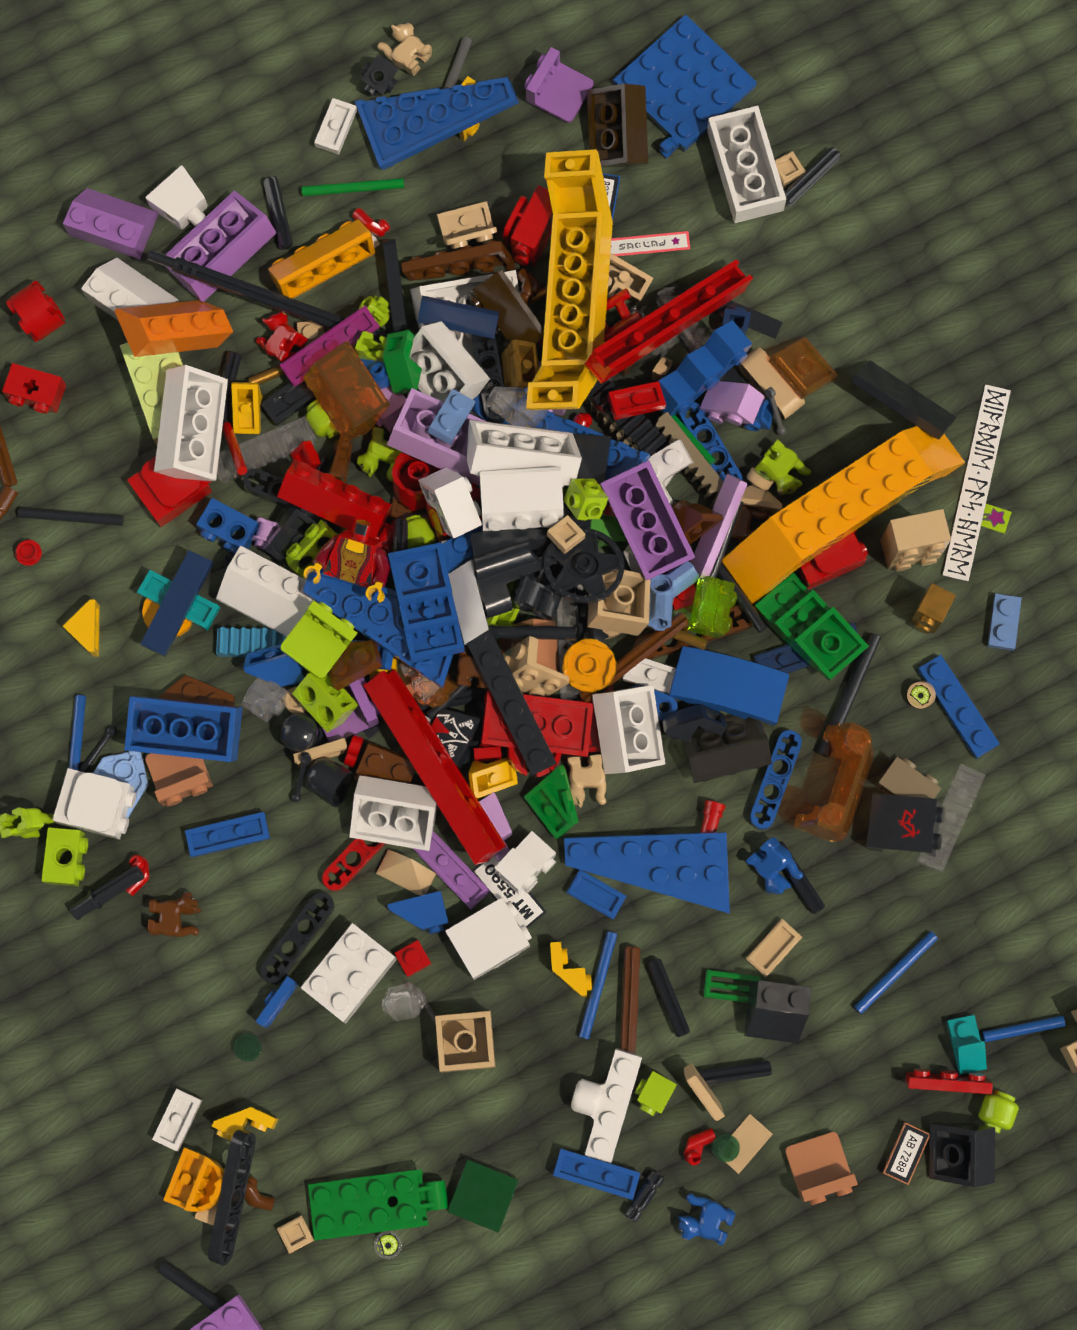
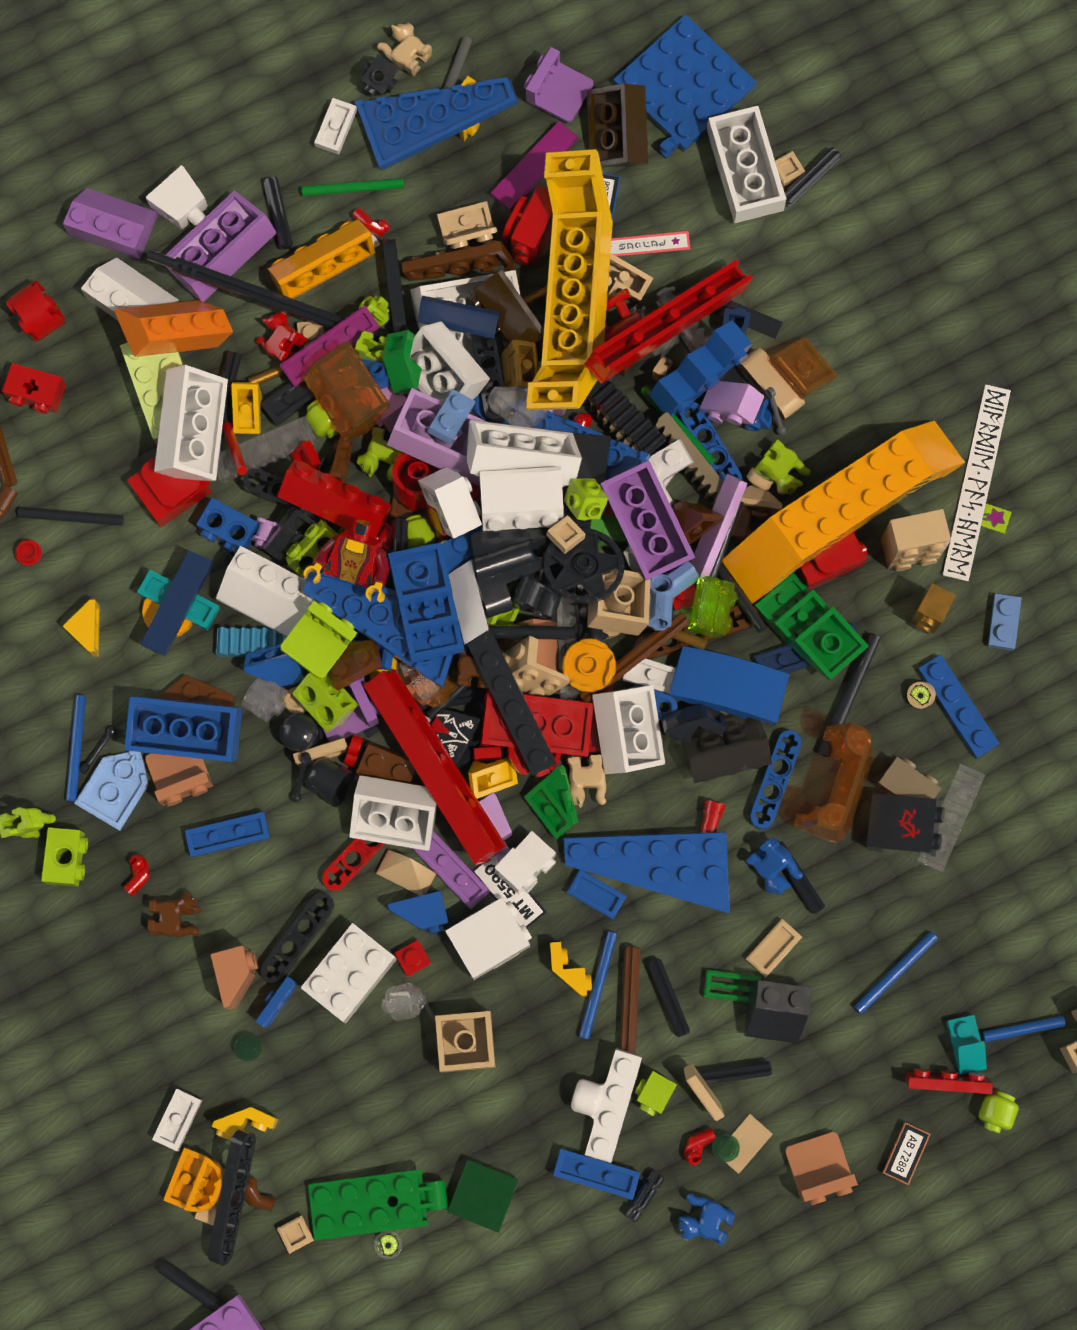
(94, 804): white brick -> none
(103, 894): black axle -> none
(234, 974): none -> nougat slope
(530, 285): reddish brown arm -> none
(532, 166): none -> magenta tile
(636, 400): red plate -> none
(903, 399): black tile -> none
(962, 1153): black slope -> none

